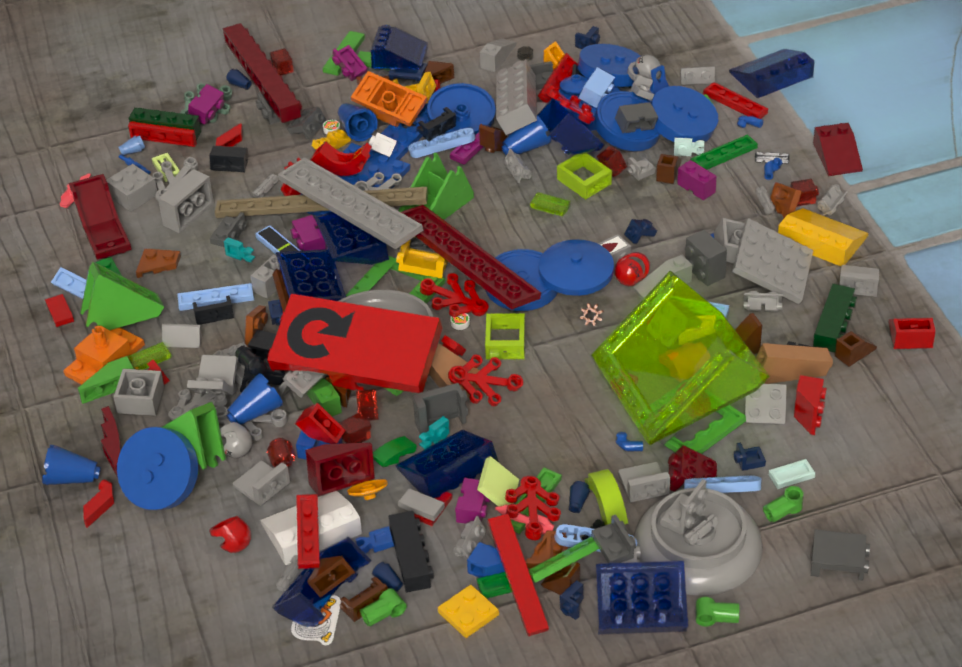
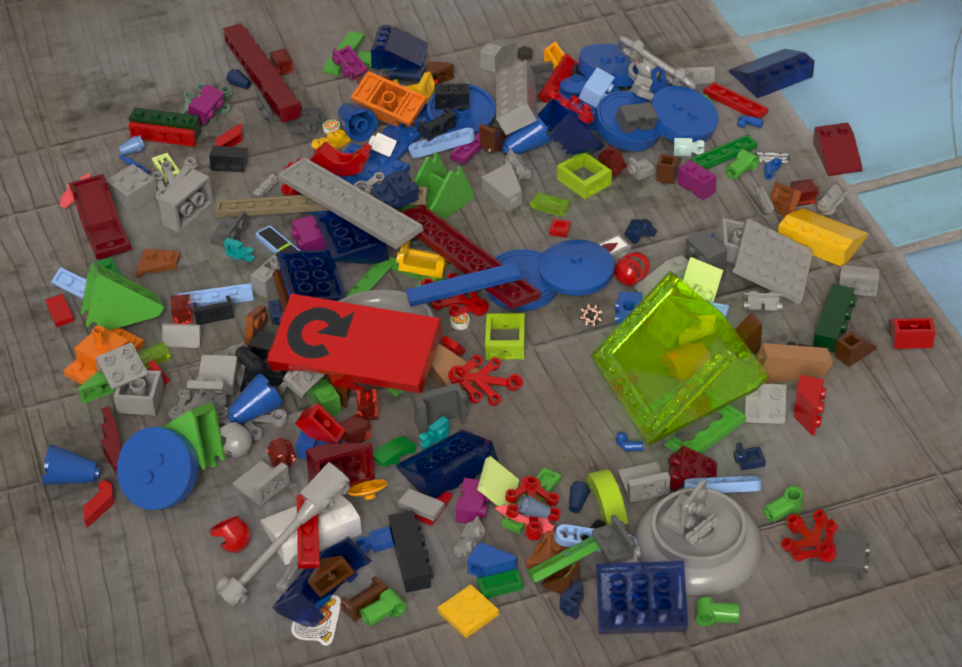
(121, 366): none -> light grey bracket
(181, 309): none -> clear red brick
(318, 496): none -> light grey bar
(388, 576): dark blue cone -> none
(397, 190): none -> dark blue plate
(451, 96): none -> black hinge
(463, 284): none -> blue tile
(503, 187): none -> light grey slope
(518, 575): red tile -> none
(532, 507): none -> sand blue cone
(560, 228): none -> red tile
(591, 37): dark blue bracket -> none
(626, 304): none -> blue brick
(637, 47): none -> light grey bar
(703, 278): none -> yellowish green hinge
(744, 161): none -> bright green piece
(791, 474): light aqua tile -> none
(824, 551): none -> red plant

